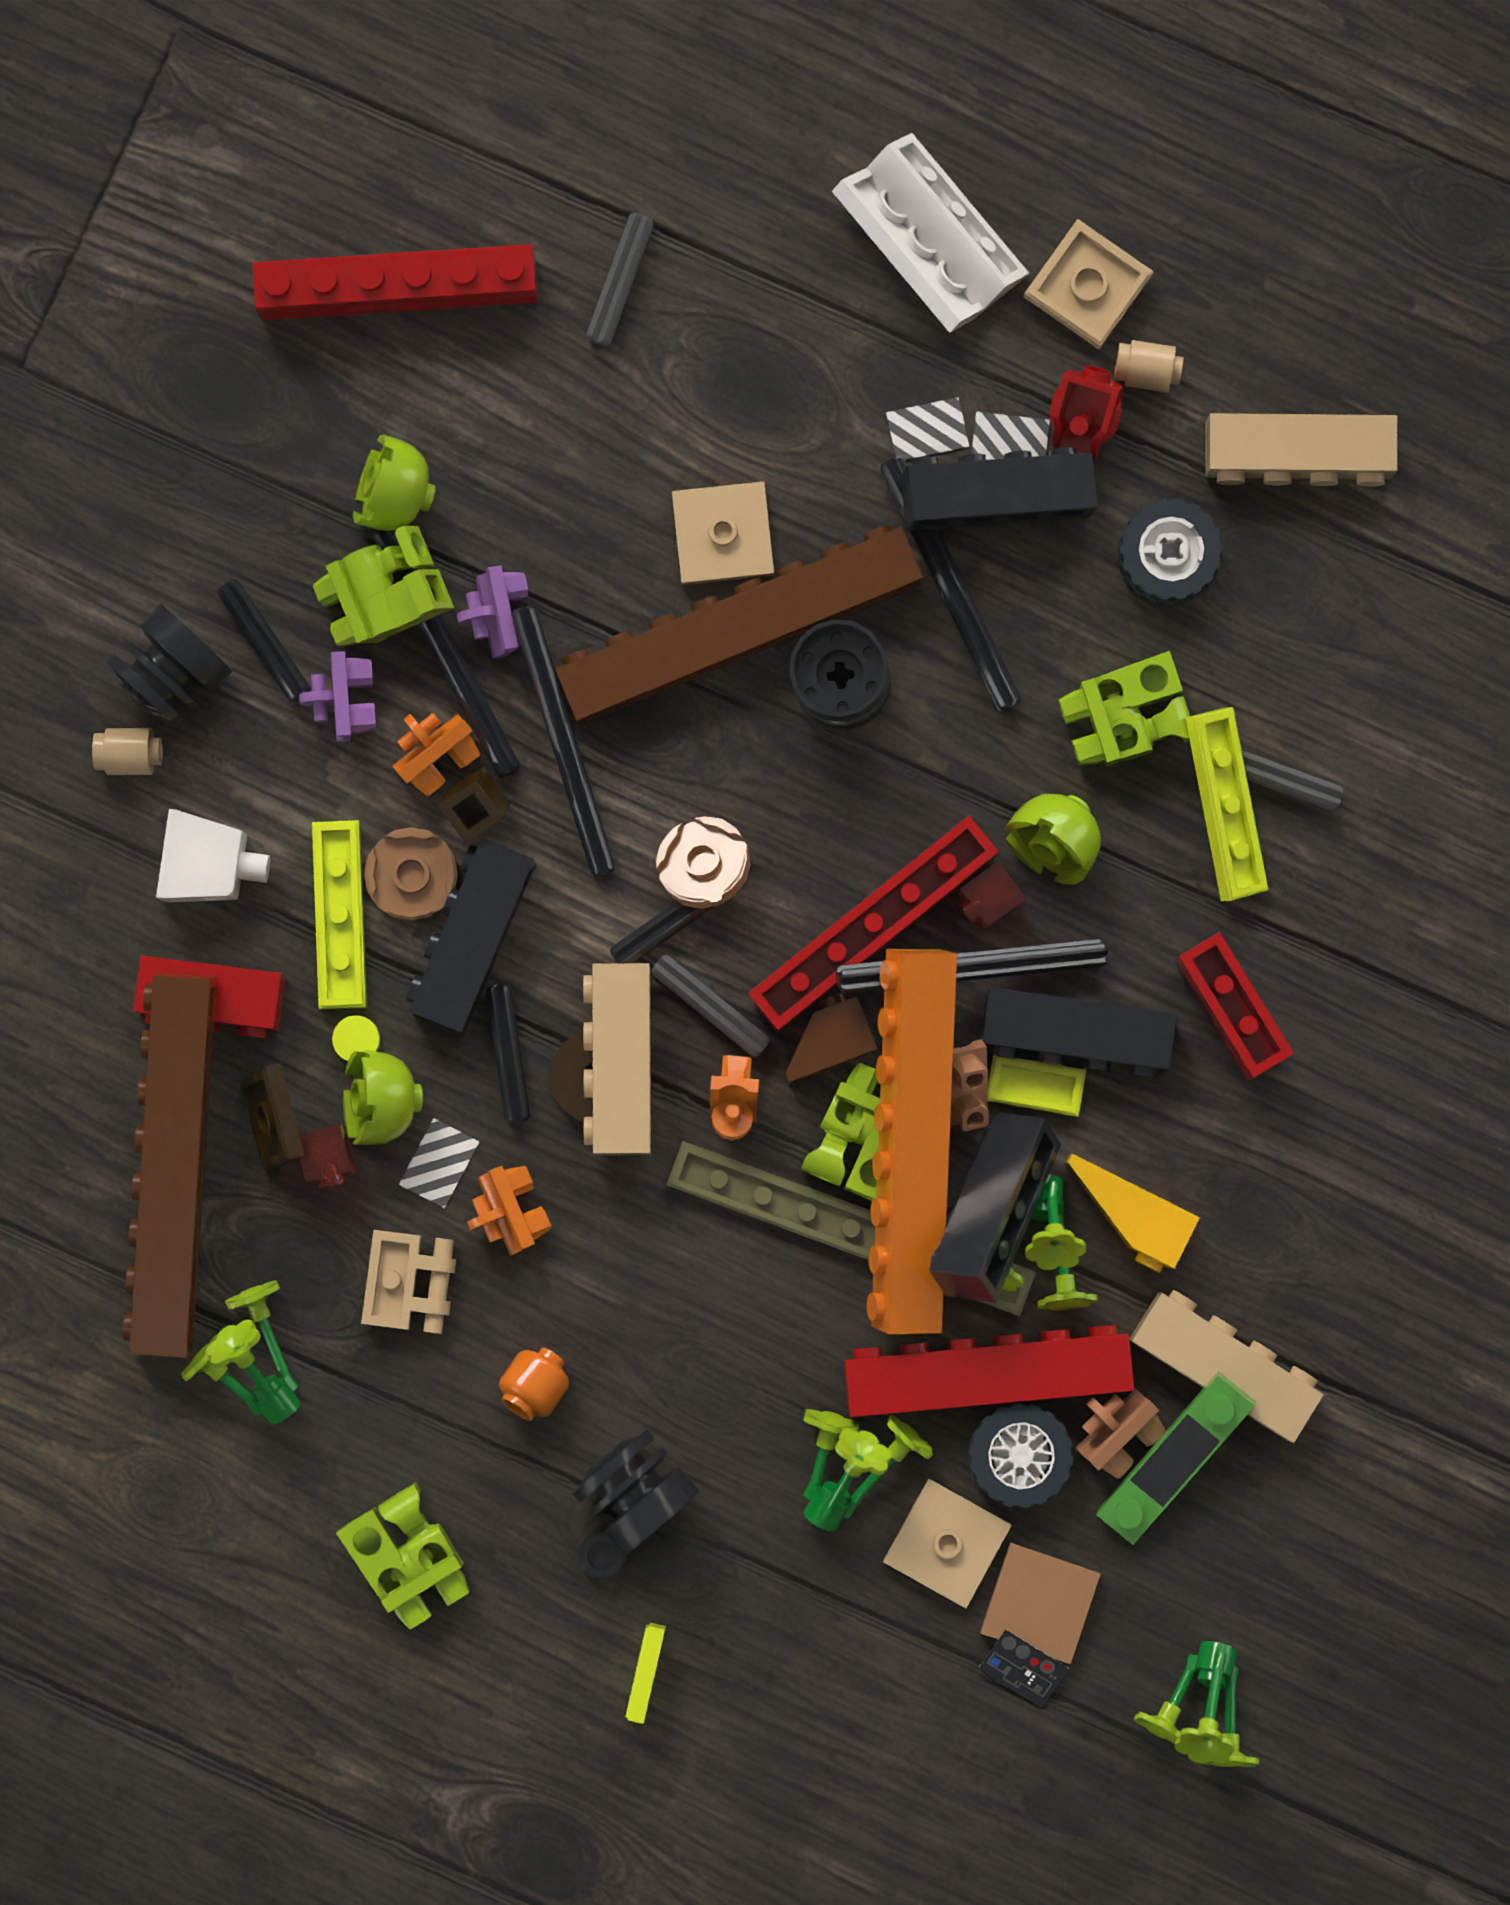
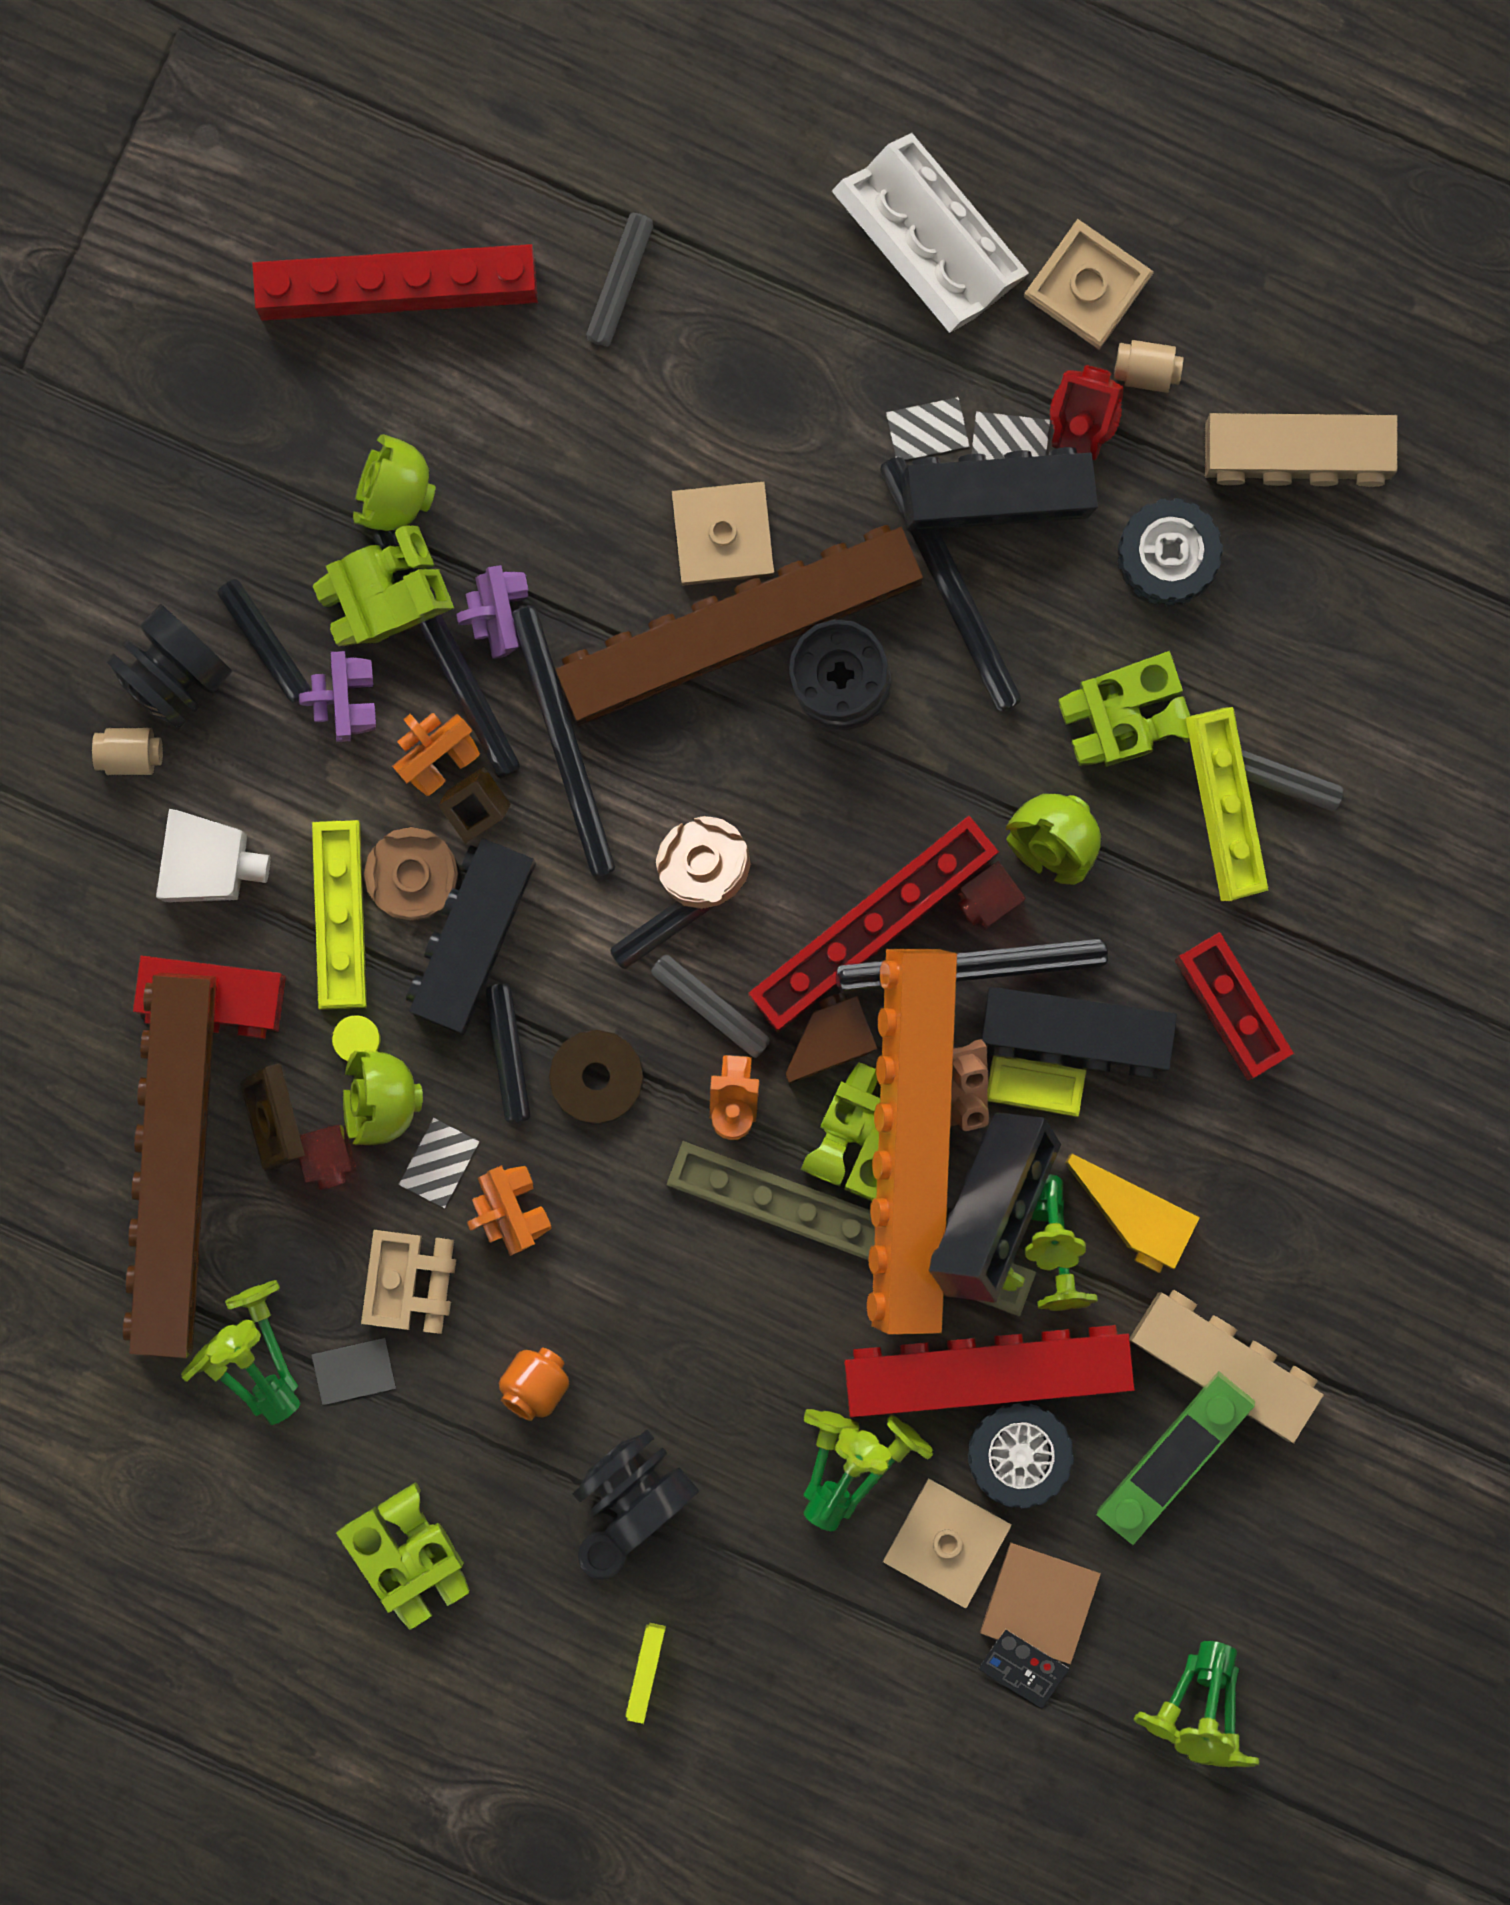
(353, 1371): none -> dark grey sticker
(620, 1059): tan brick -> none
(1114, 1426): nougat hips -> none

